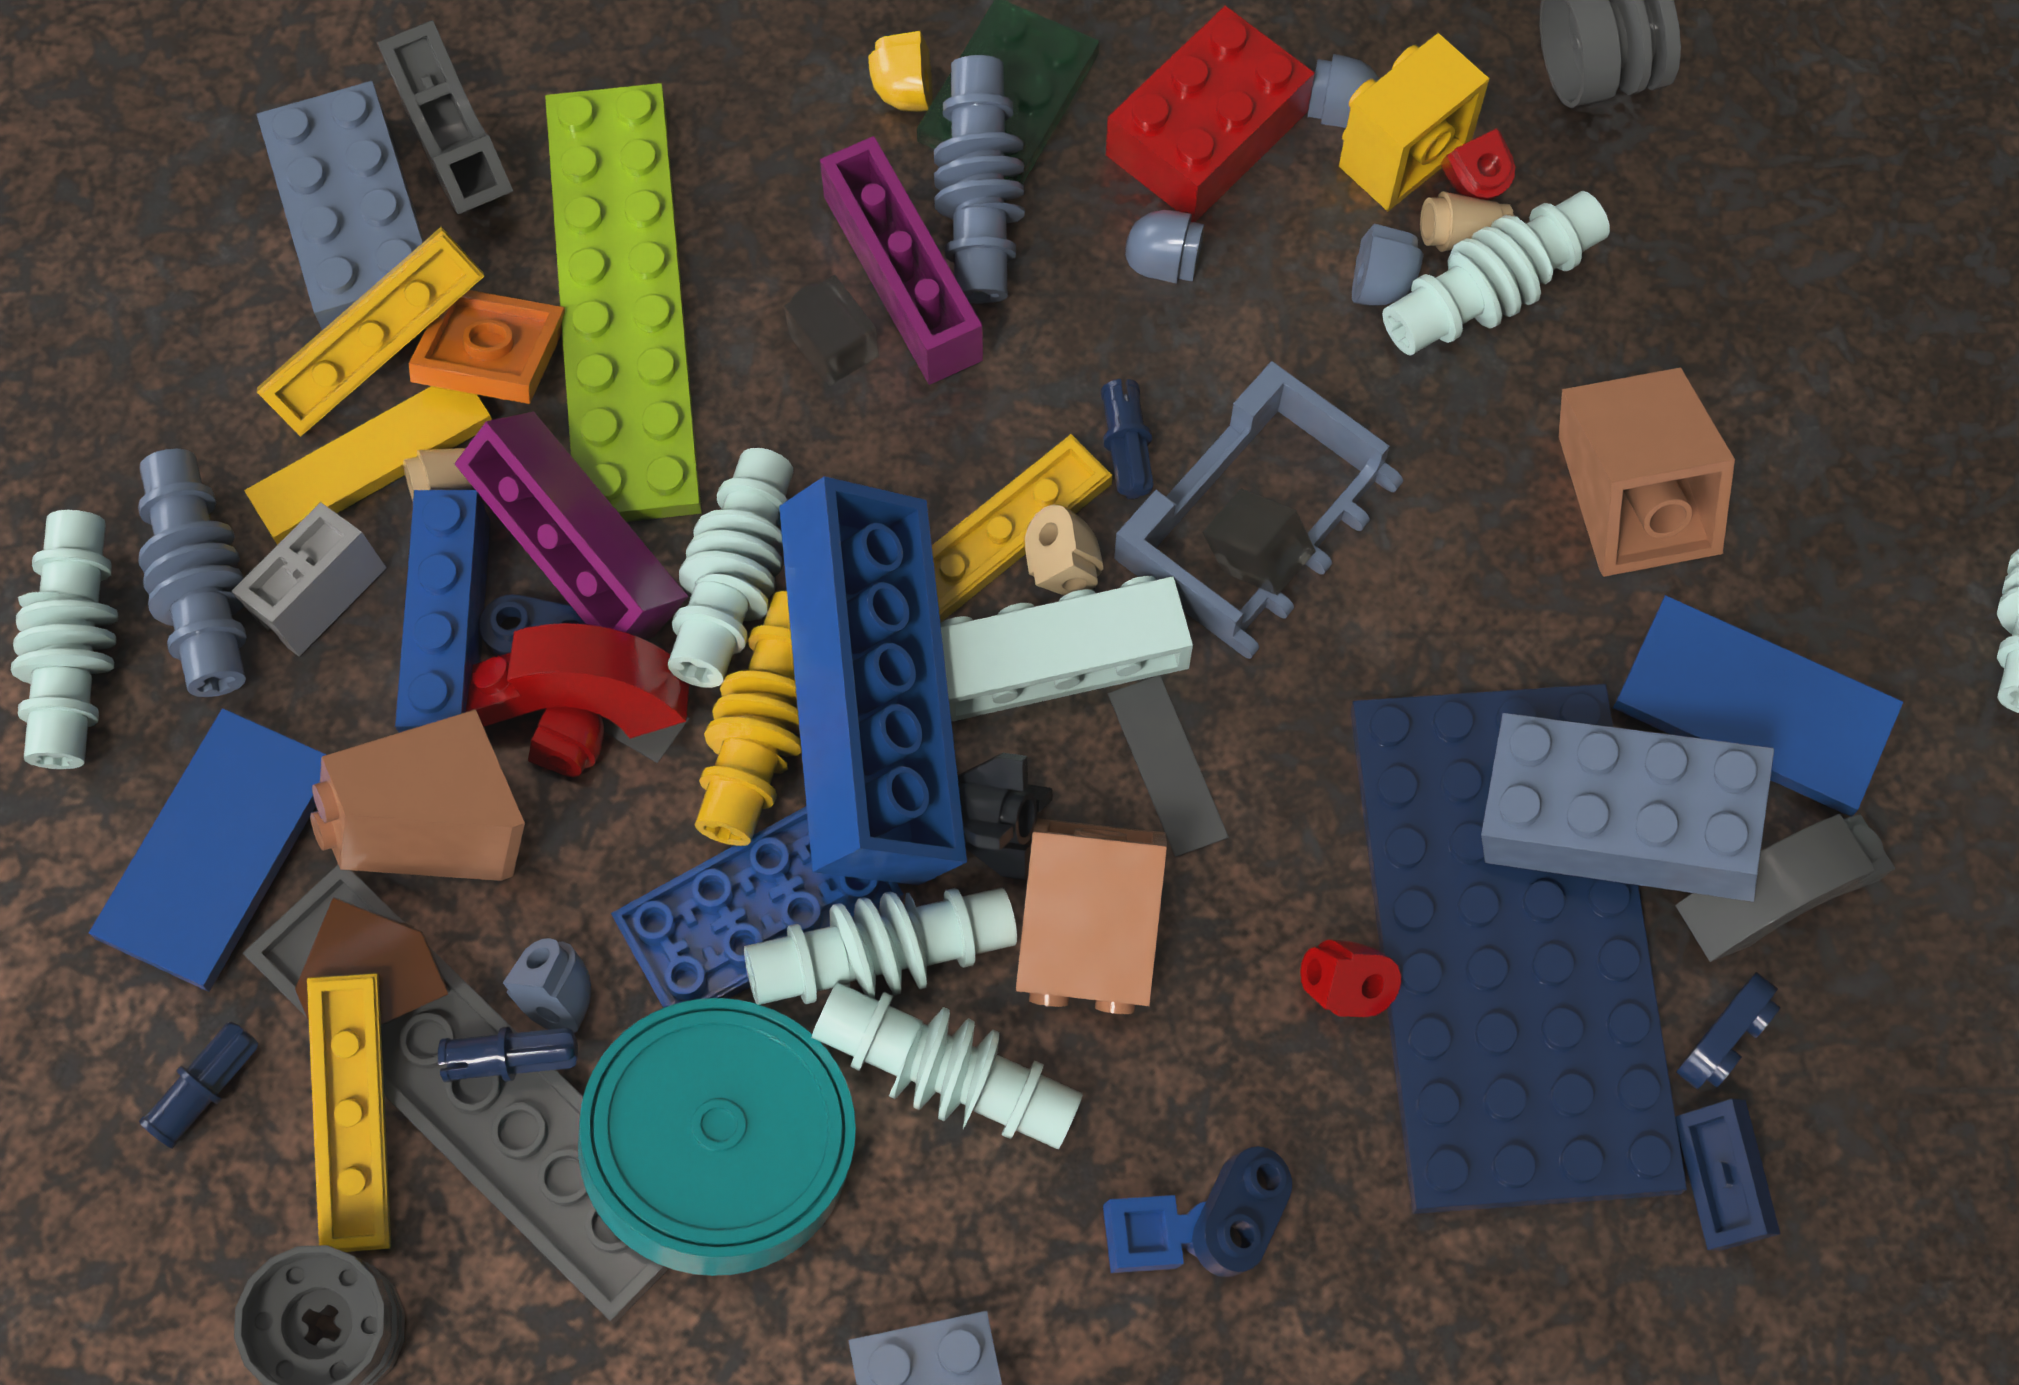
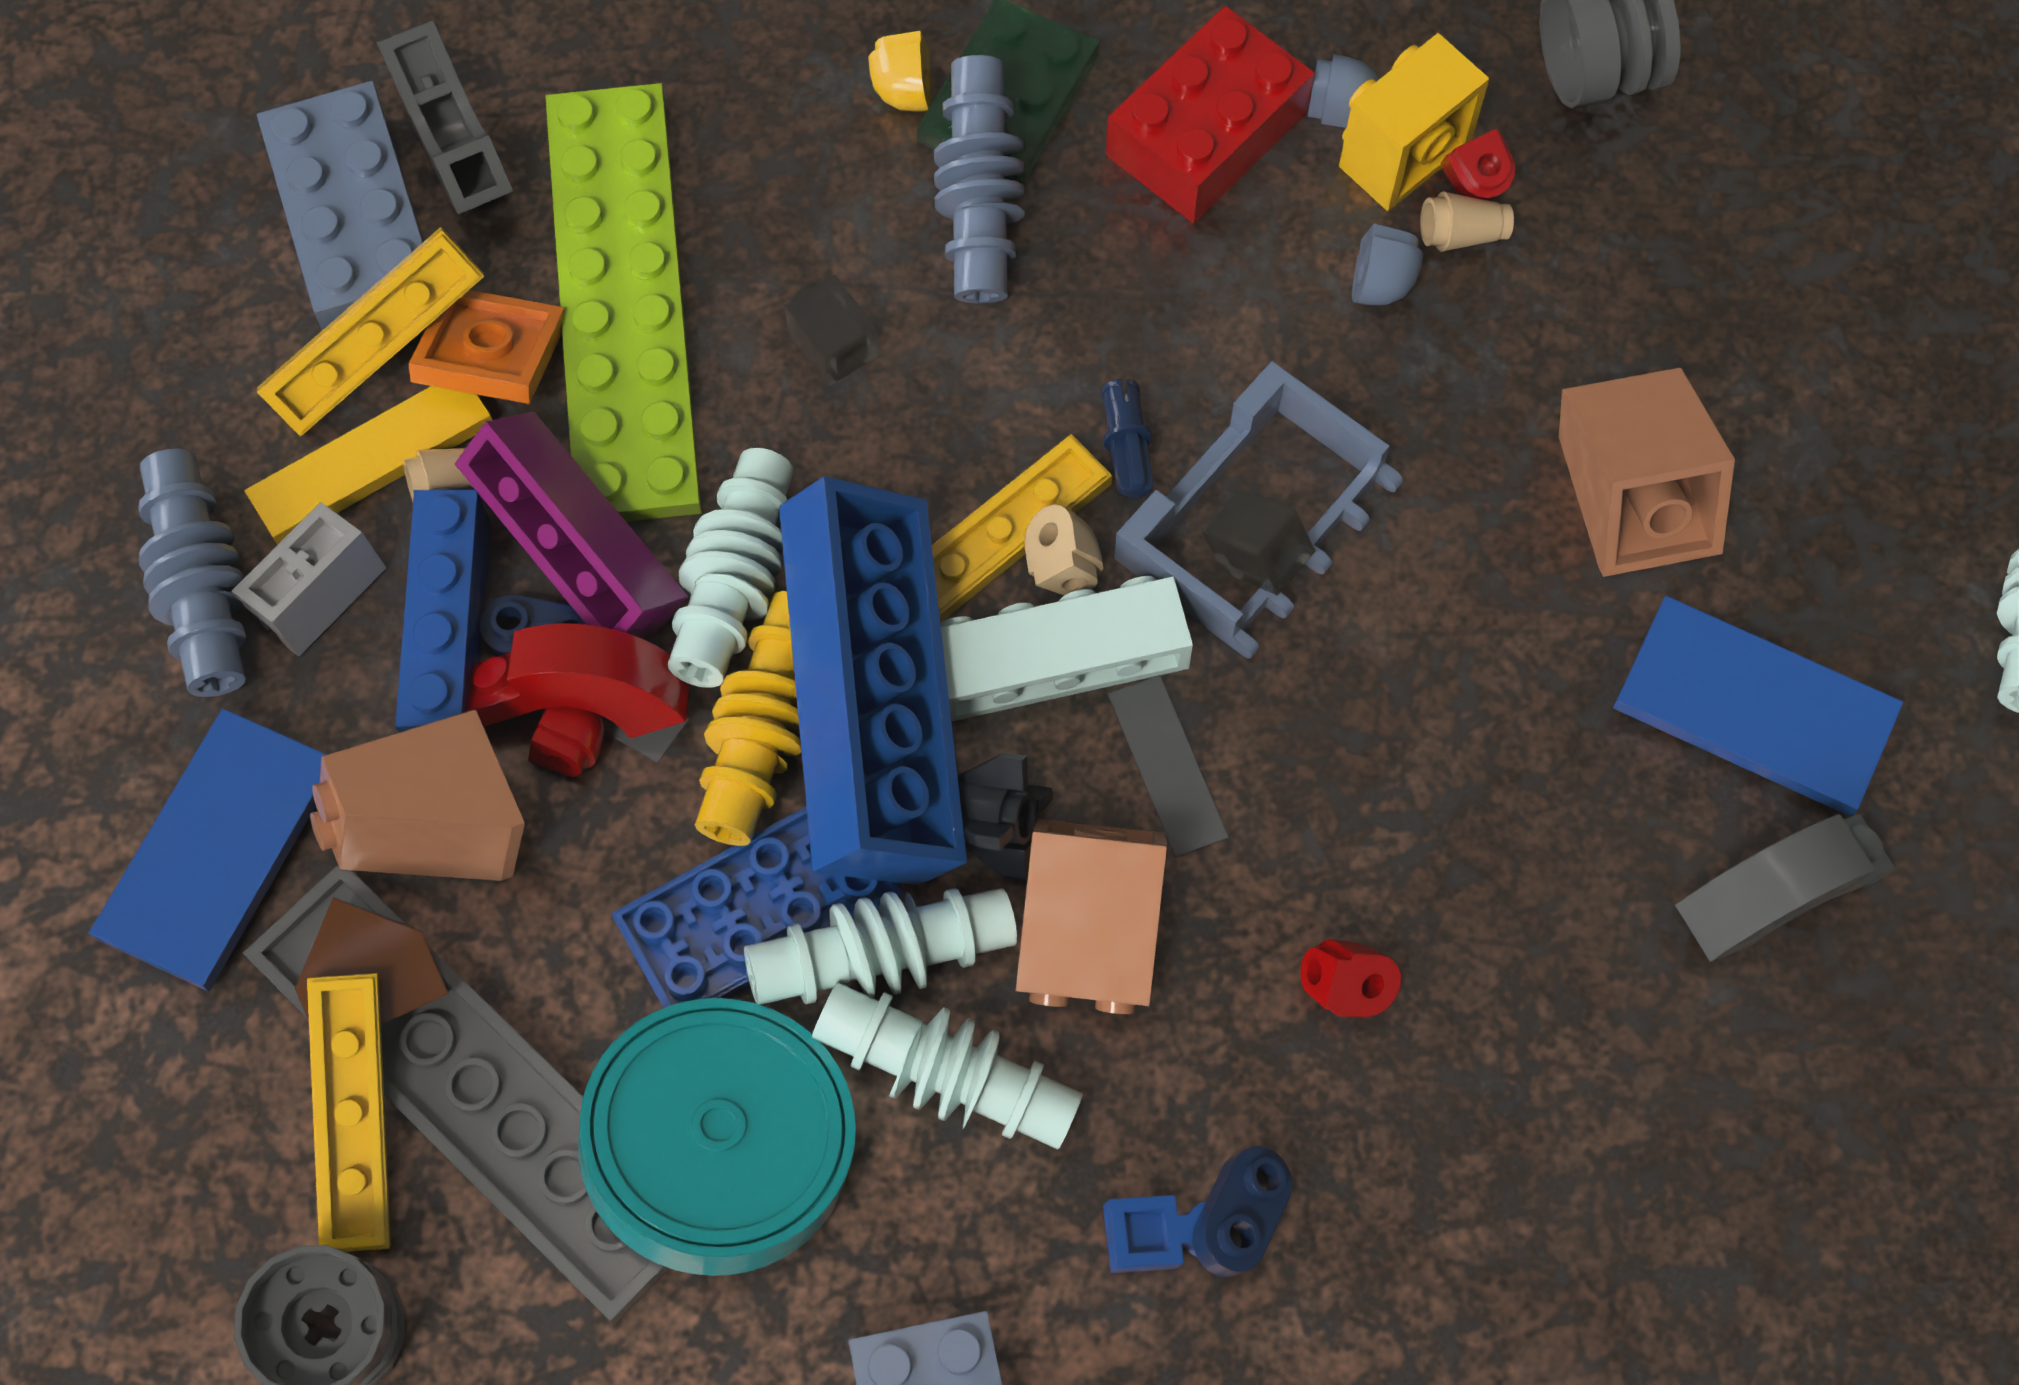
(60, 637): light aqua piece -> none
(199, 1084): dark blue axle -> none
(507, 1054): dark blue axle -> none
(550, 985): sand blue piece -> none
(902, 260): magenta brick -> none
(1165, 245): sand blue piece -> none
(1496, 272): light aqua piece -> none
(1522, 991): dark blue plate -> none
(1627, 806): sand blue brick -> none
(1727, 1175): dark blue plate -> none
(1748, 1012): dark blue plate -> none

